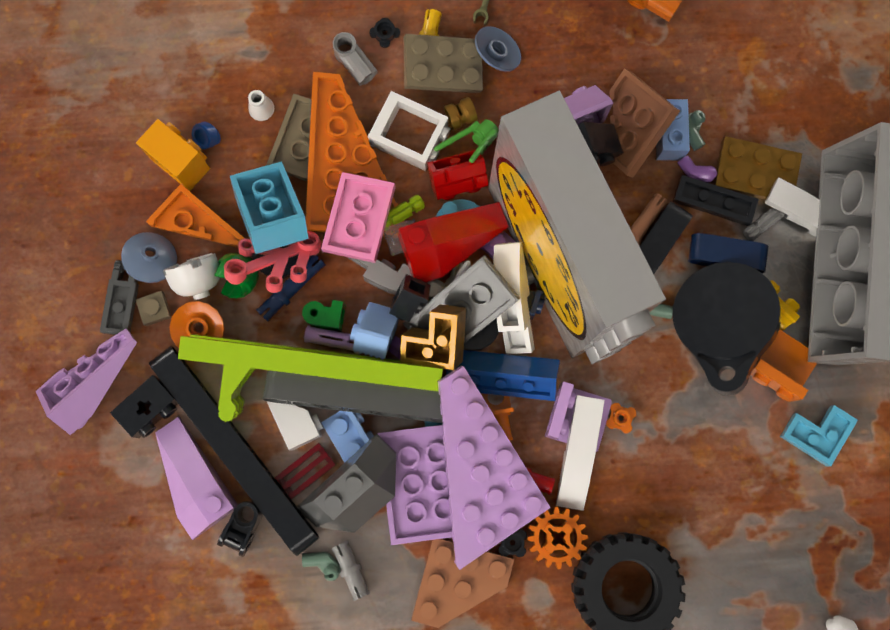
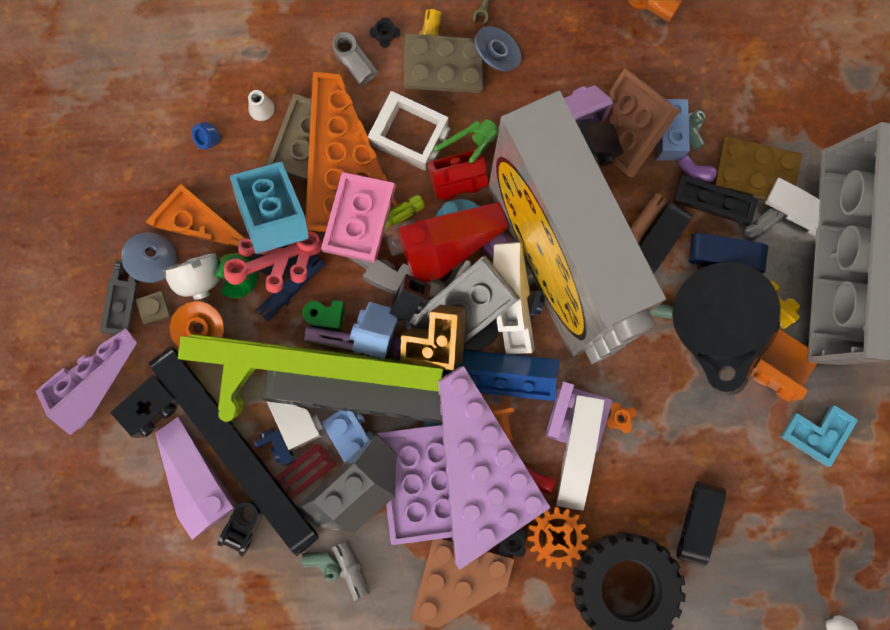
(174, 153): light orange brick -> none
(280, 450): none -> dark blue bracket
(460, 113): pearl gold wheel -> none
(701, 523): none -> black beam

